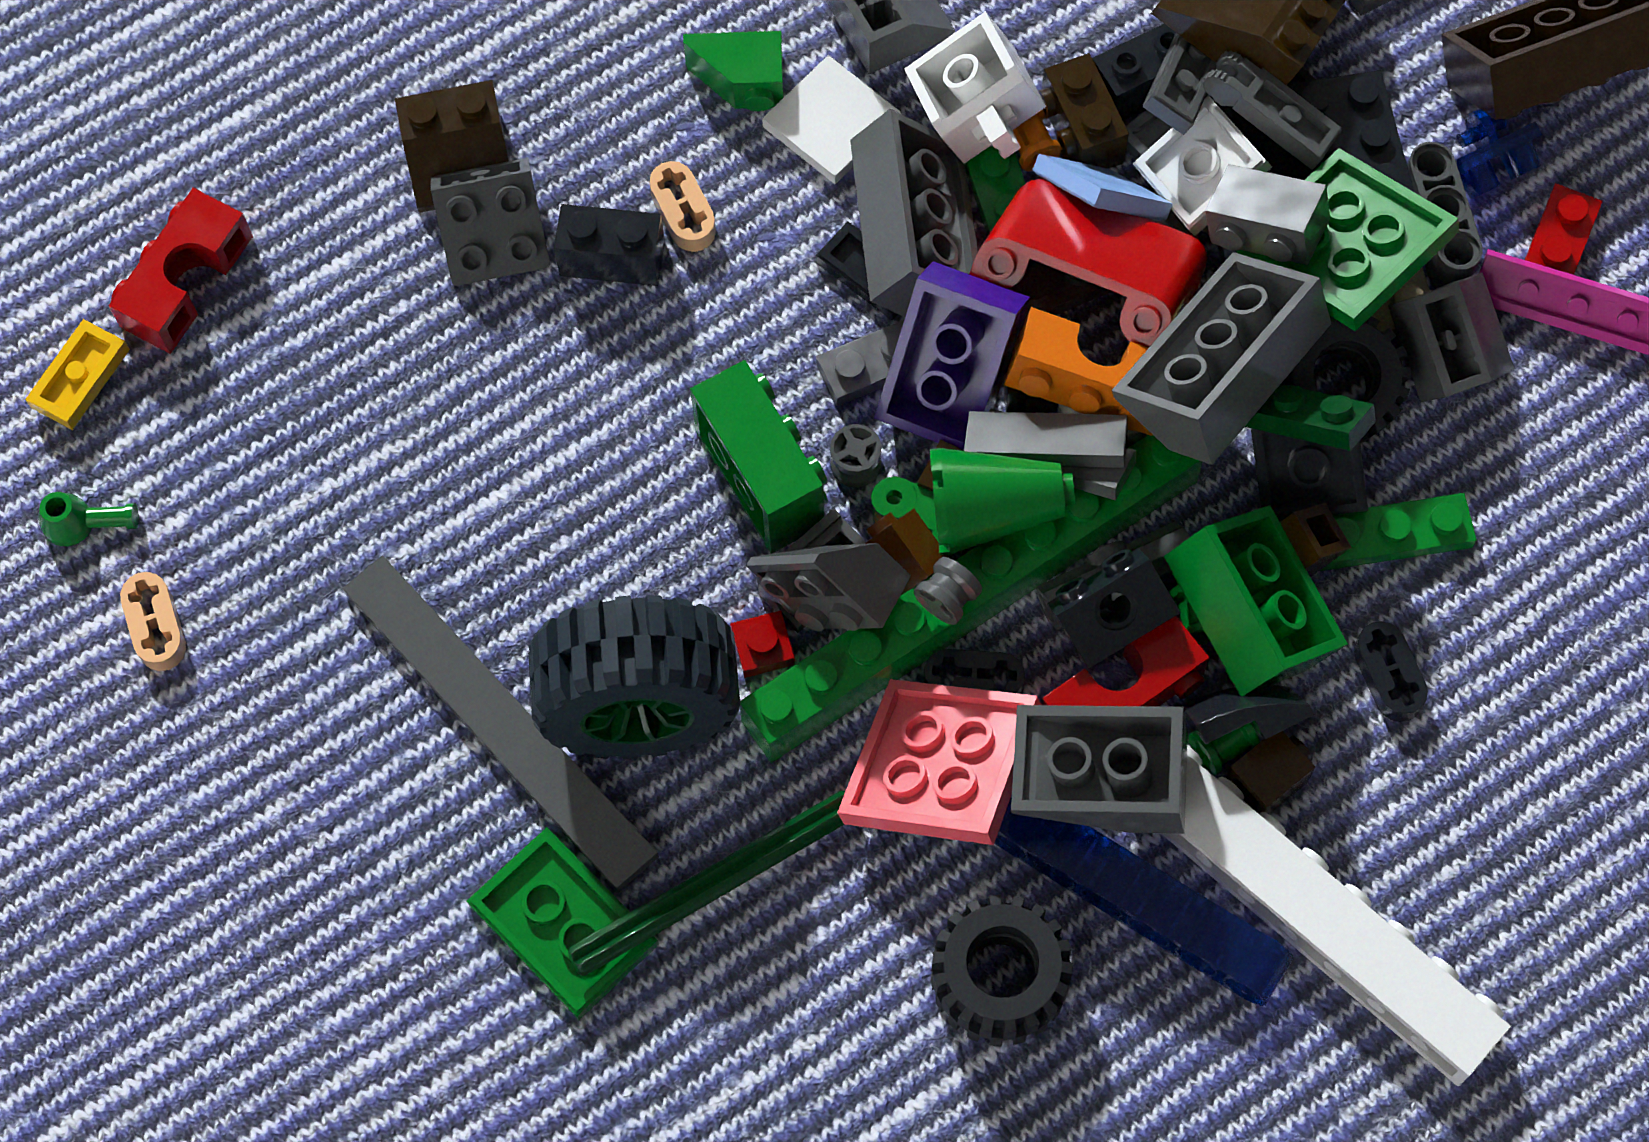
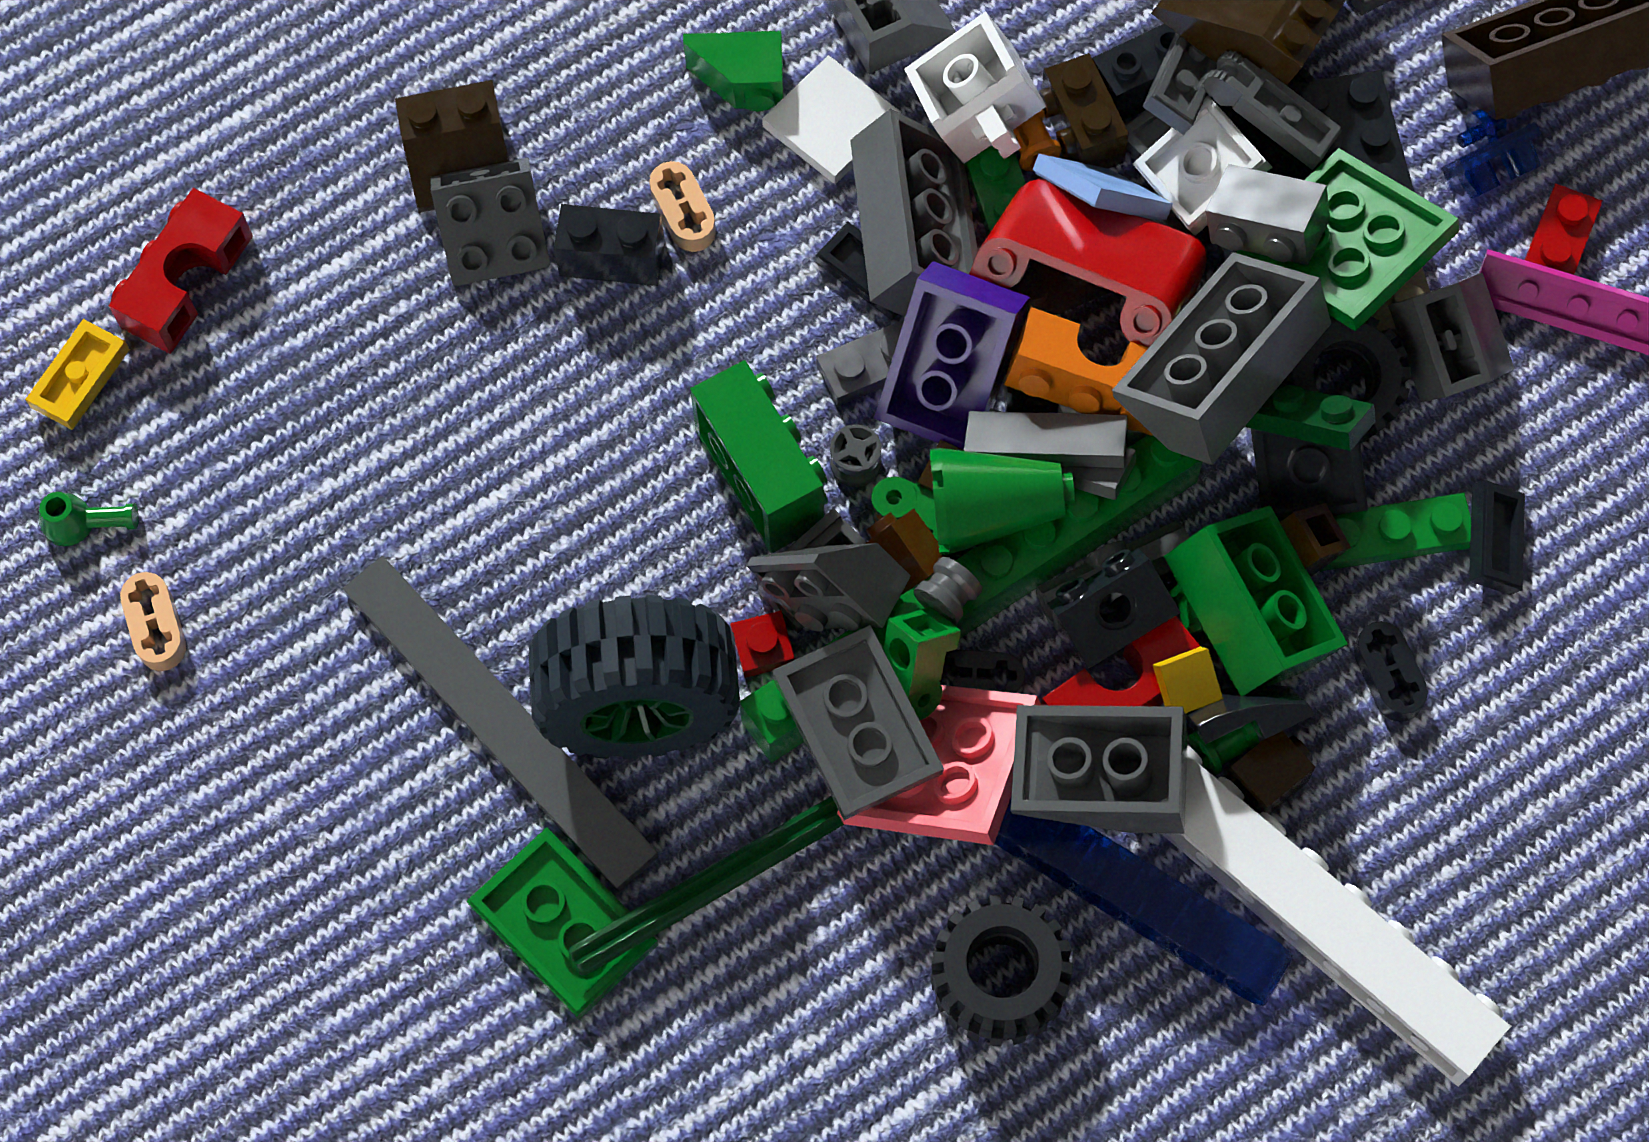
(857, 722): none -> dark grey plate
(917, 653): none -> green leg
(1188, 680): none -> yellow tile
(1449, 194): dark grey beam -> none
(1497, 537): none -> black tile

